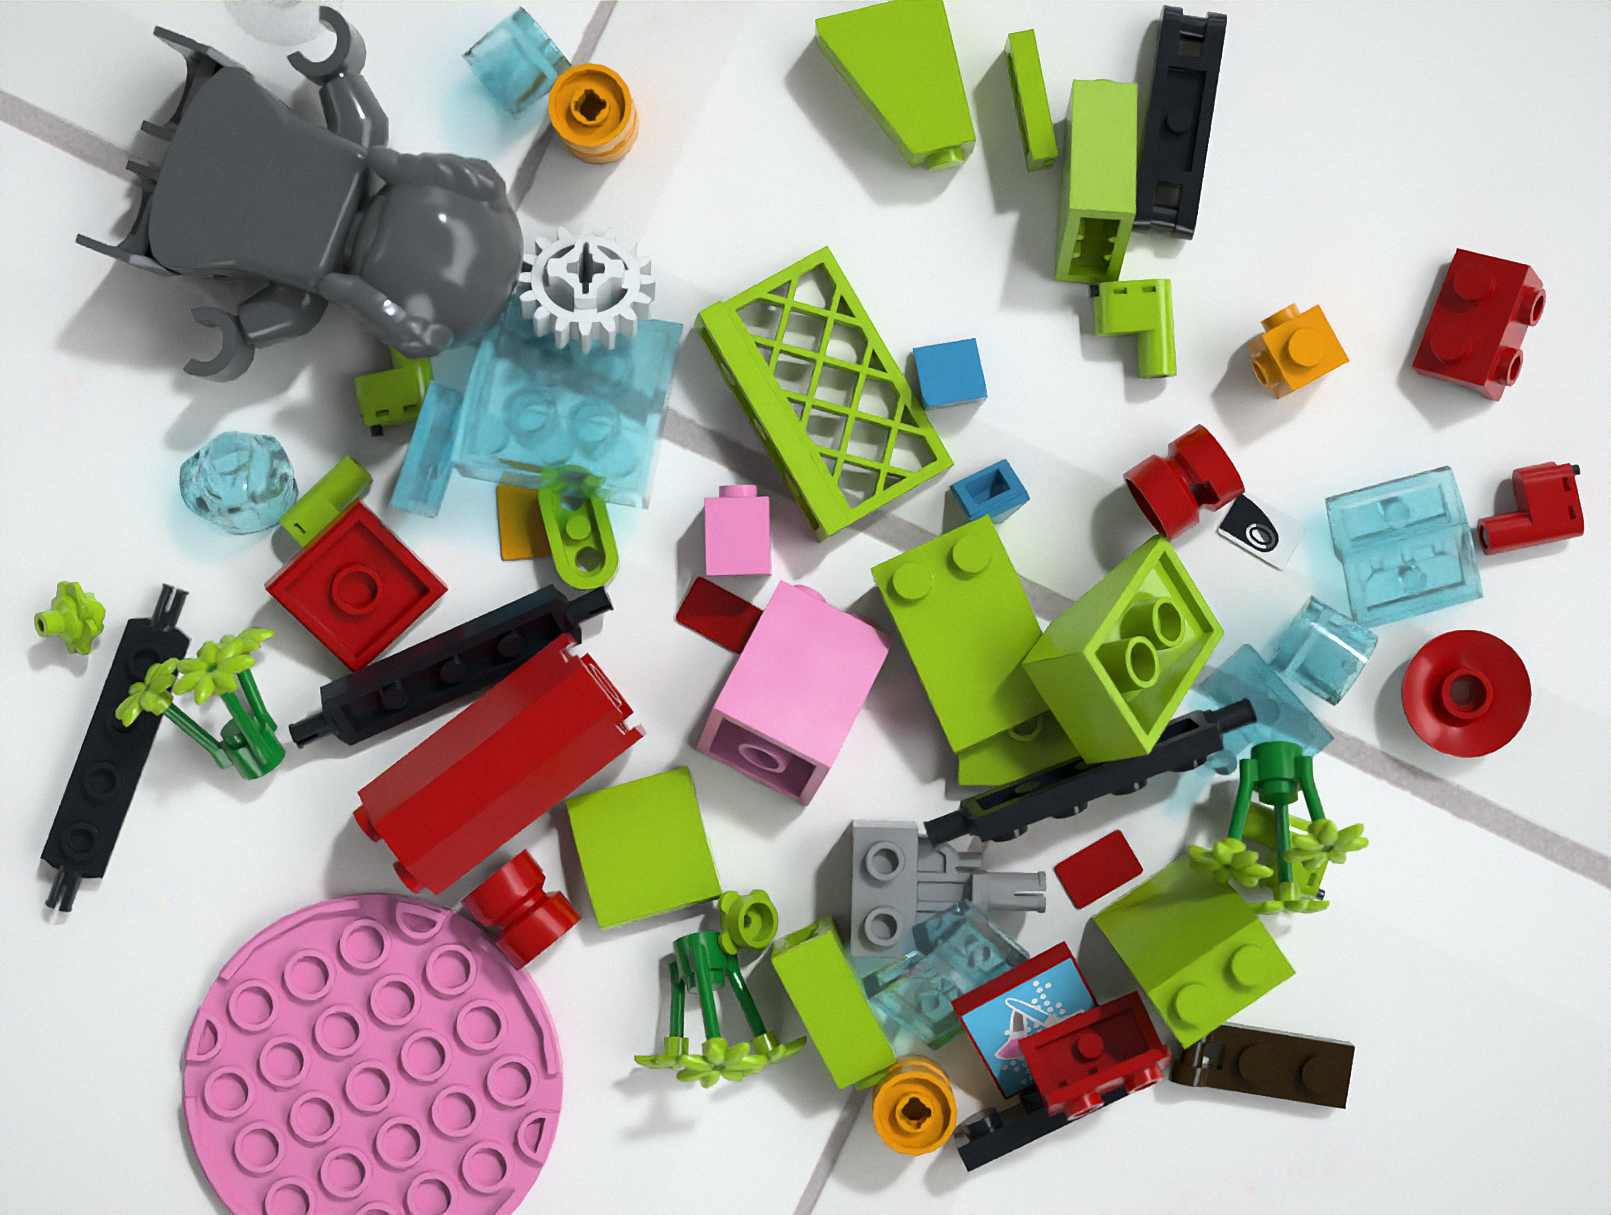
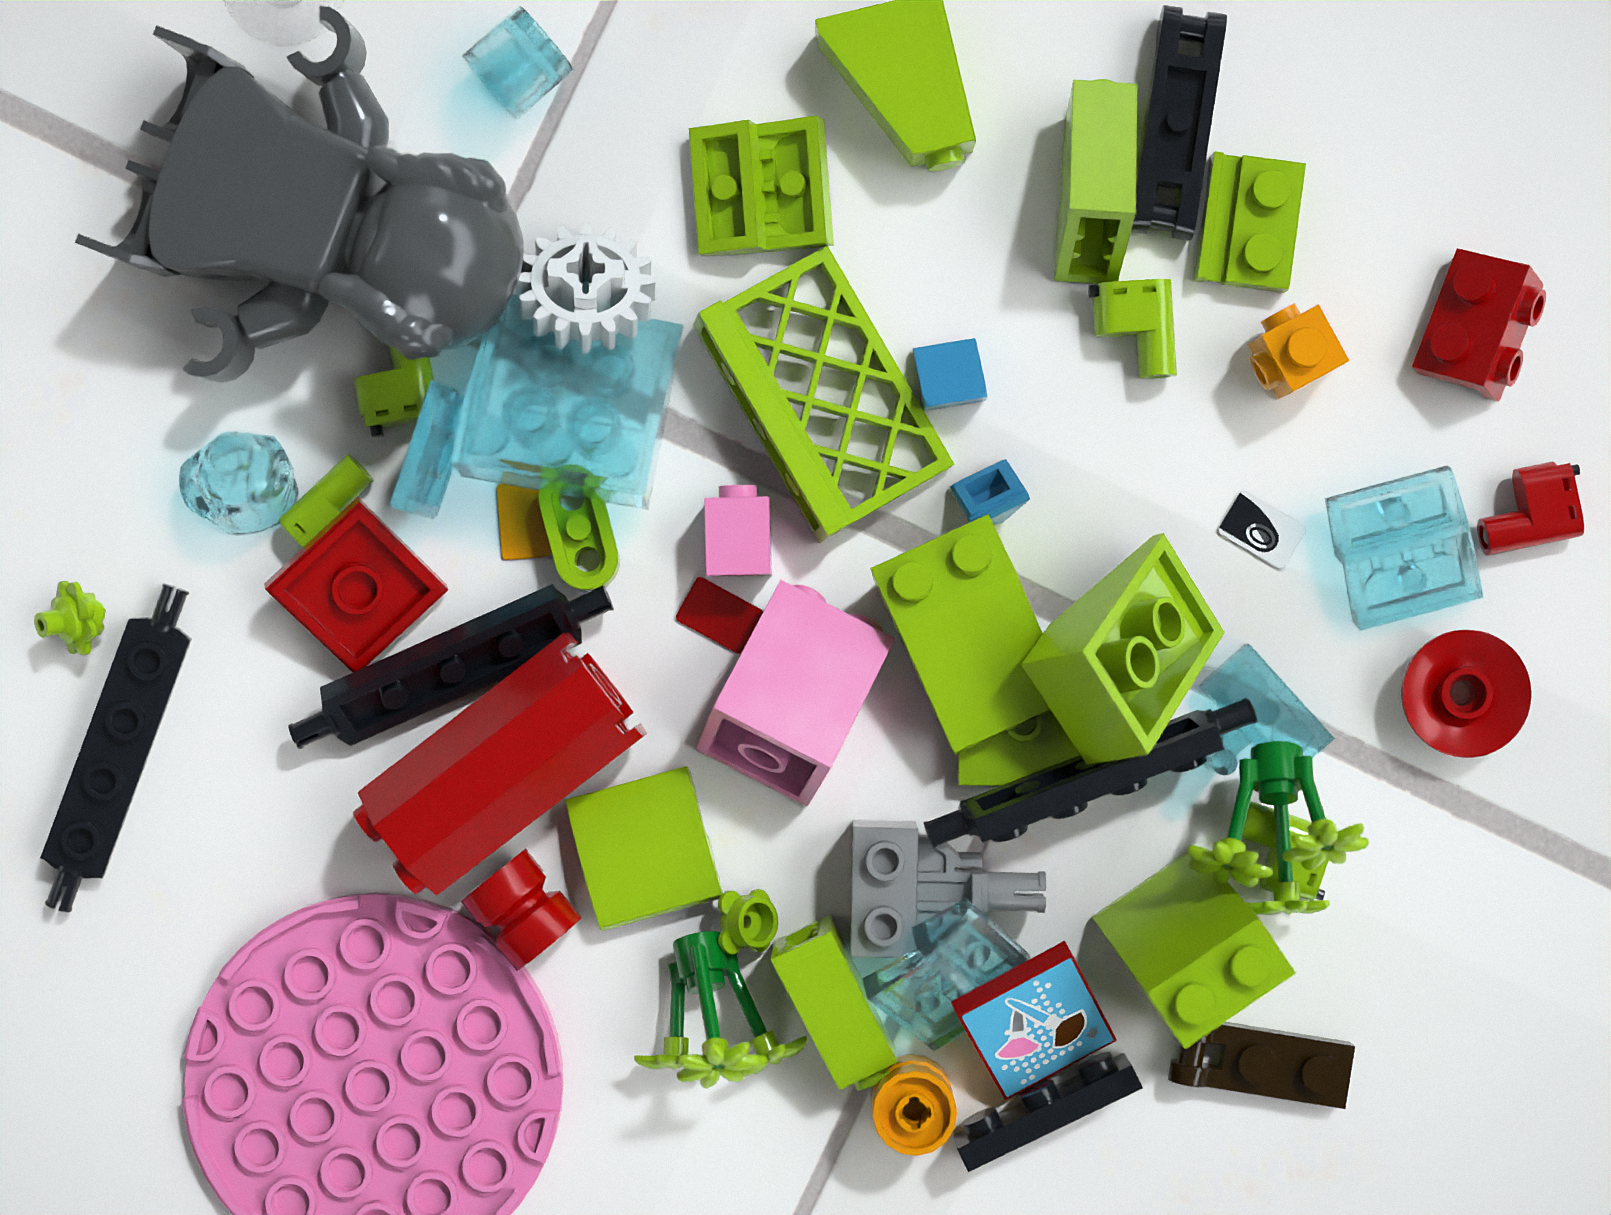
(249, 736): plant -> none
(593, 113): light orange wheel -> none
(761, 186): none -> lime slope
(1030, 100): lime tile -> none
(1095, 1055): red bracket -> none
(1098, 869): red sticker -> none
(1187, 480): red wheel -> none
(1250, 222): none -> lime plate
(1323, 651): clear light blue piece -> none

